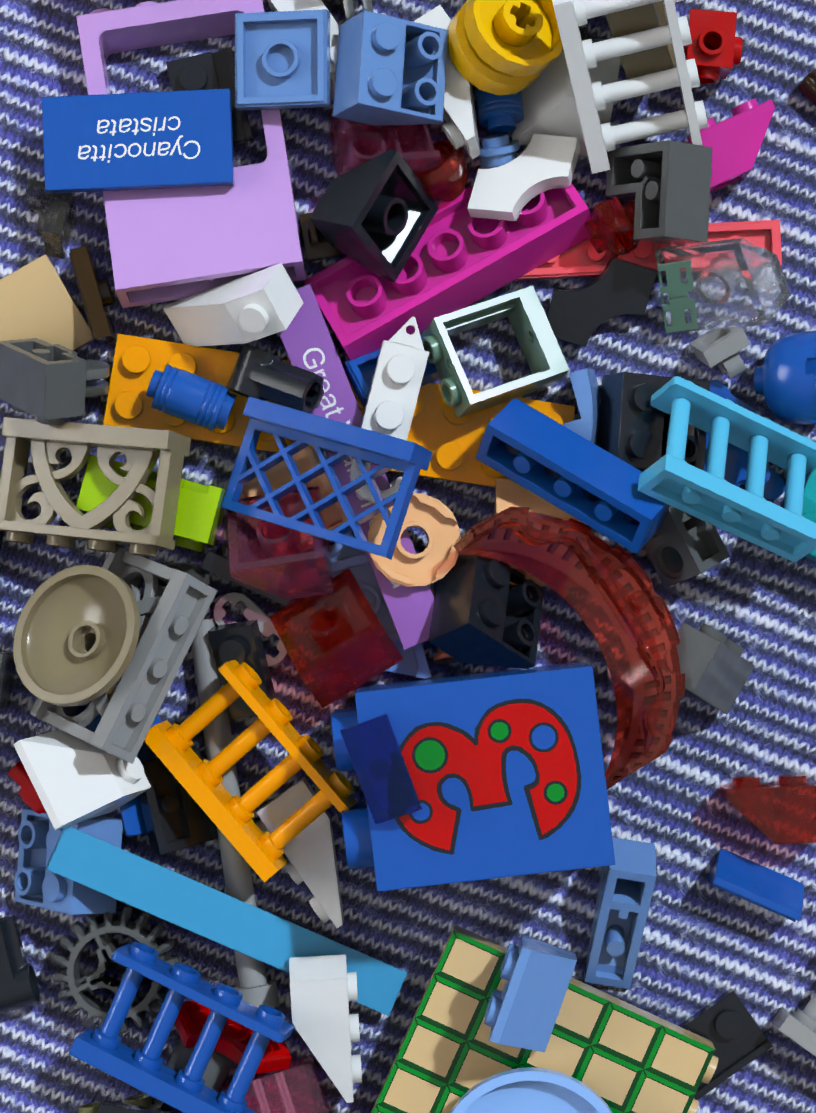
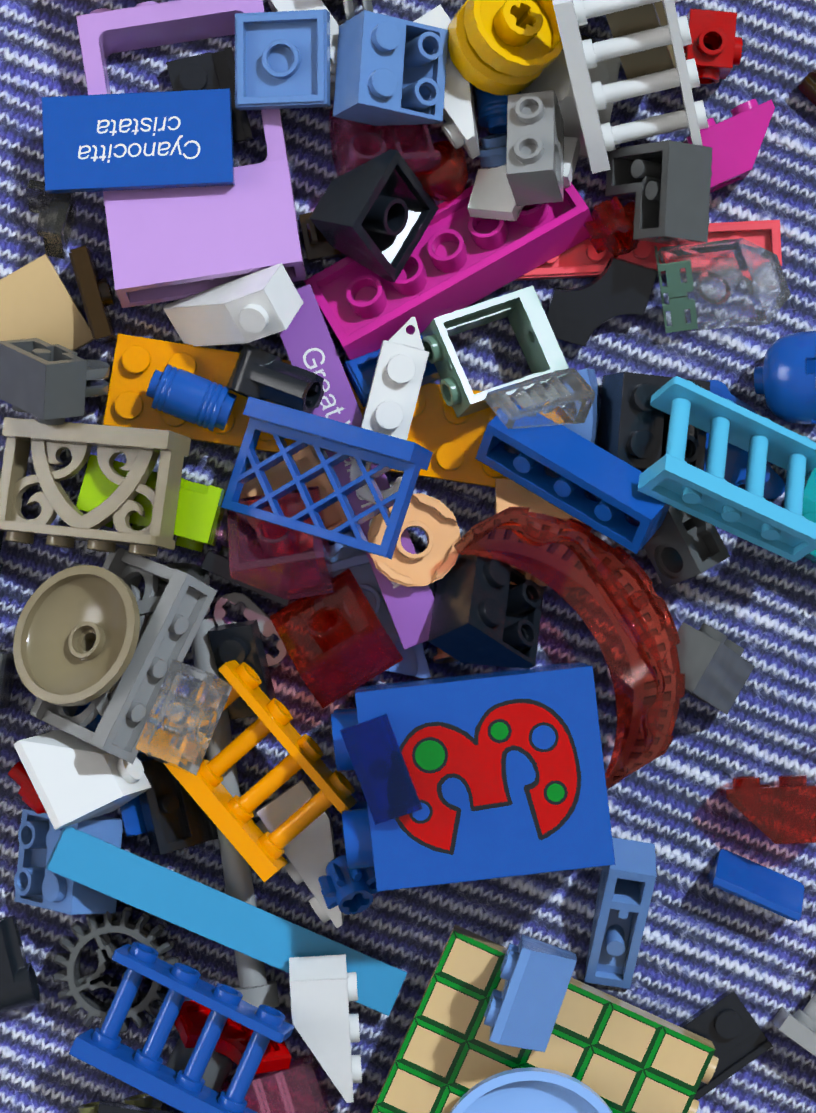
(184, 717): none -> clear brick
(348, 888): none -> blue gear
(535, 148): none -> light grey brick
(545, 400): none -> clear slope
(721, 349): light grey tile -> none

